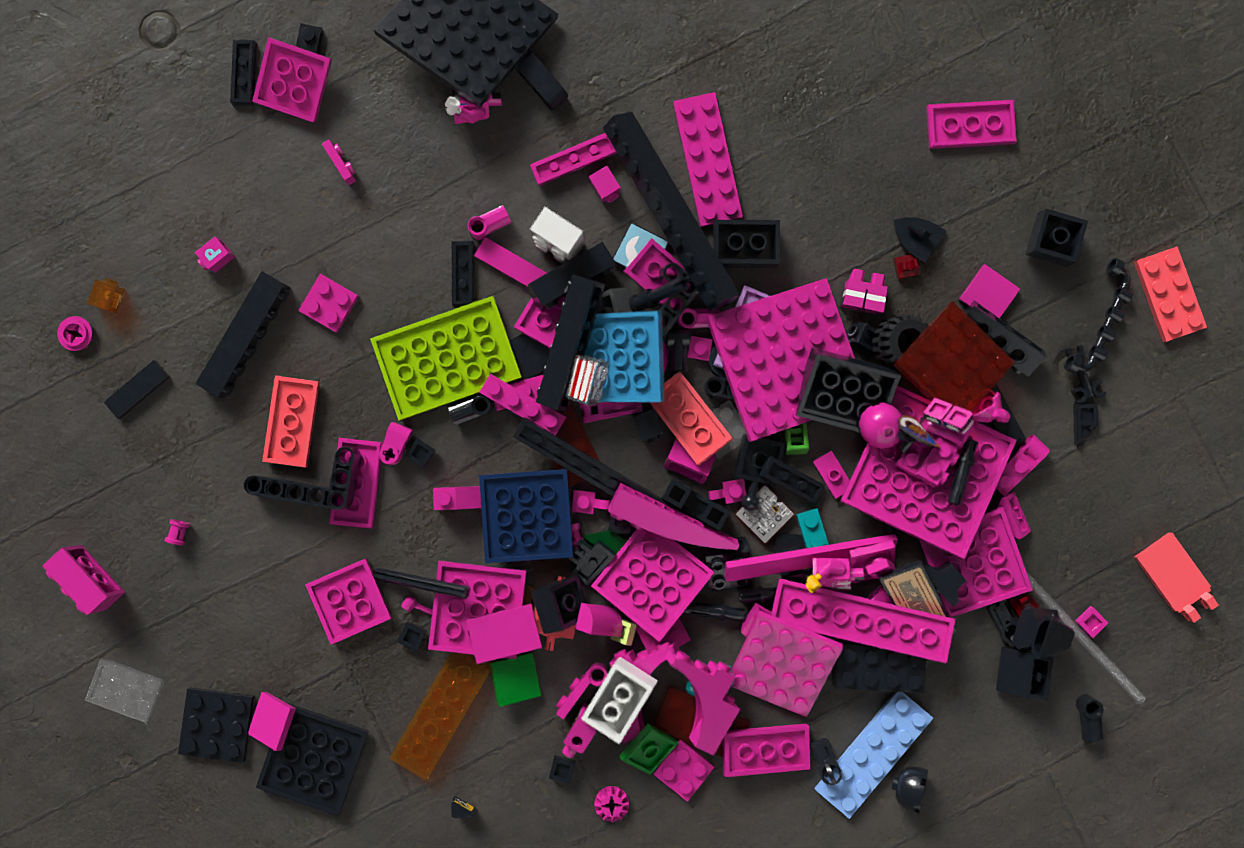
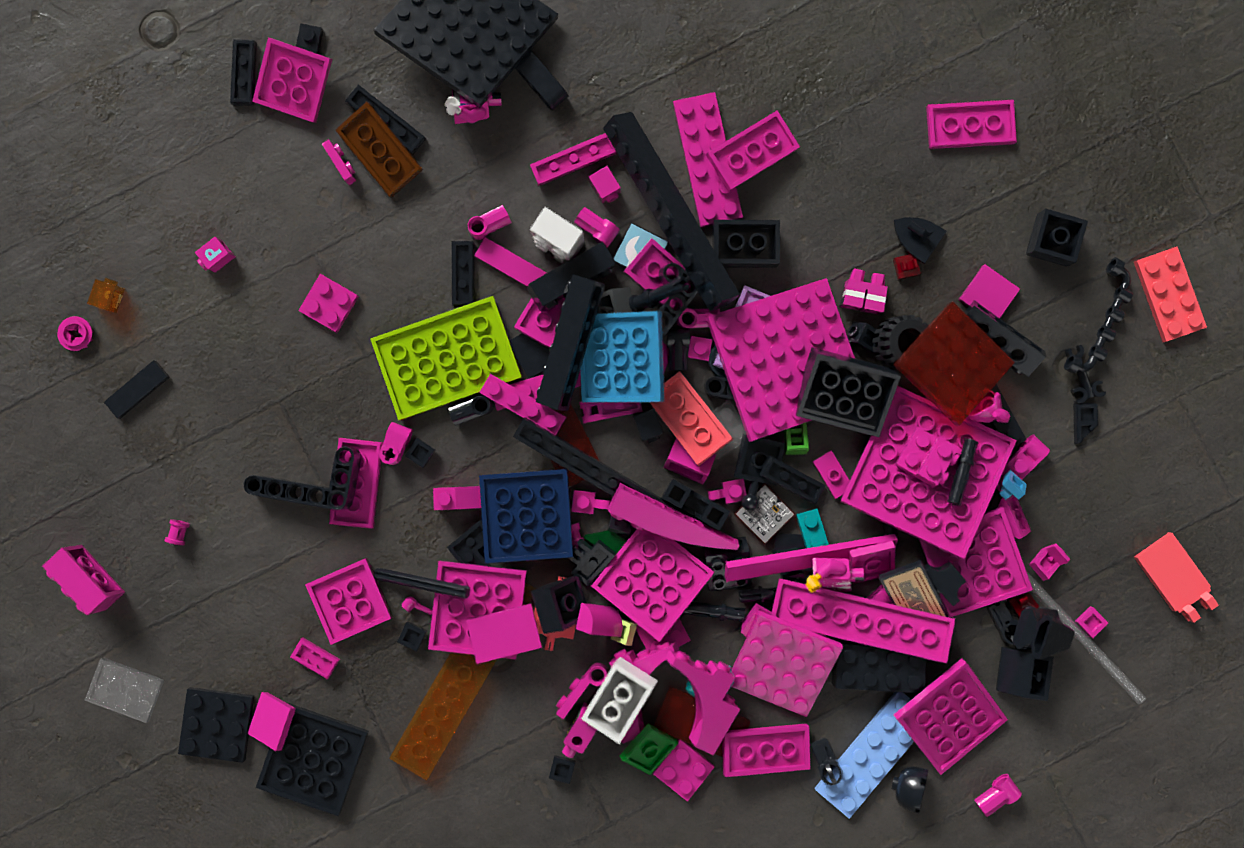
(243, 335): black brick -> none
(291, 421): coral plate -> none
(315, 658): none -> dark pink plate
(379, 149): none -> reddish brown tile
(405, 133): none -> black tile
(461, 809): black slope -> none
(467, 546): none -> black plate
(515, 679): green tile -> none
(587, 379): brick -> none
(599, 229): none -> dark pink piece
(603, 798): dark pink gear -> none
(752, 150): none -> dark pink plate
(879, 567): dark pink plate -> none
(880, 425): dark pink cylinder -> none
(913, 432): shield -> none
(948, 421): dark pink hips -> none
(951, 716): none -> dark pink plate
(1002, 792): none -> dark pink piece
(1012, 485): none -> dark azure tile
(1048, 561): none -> dark pink bracket
(1090, 720): black piece -> none

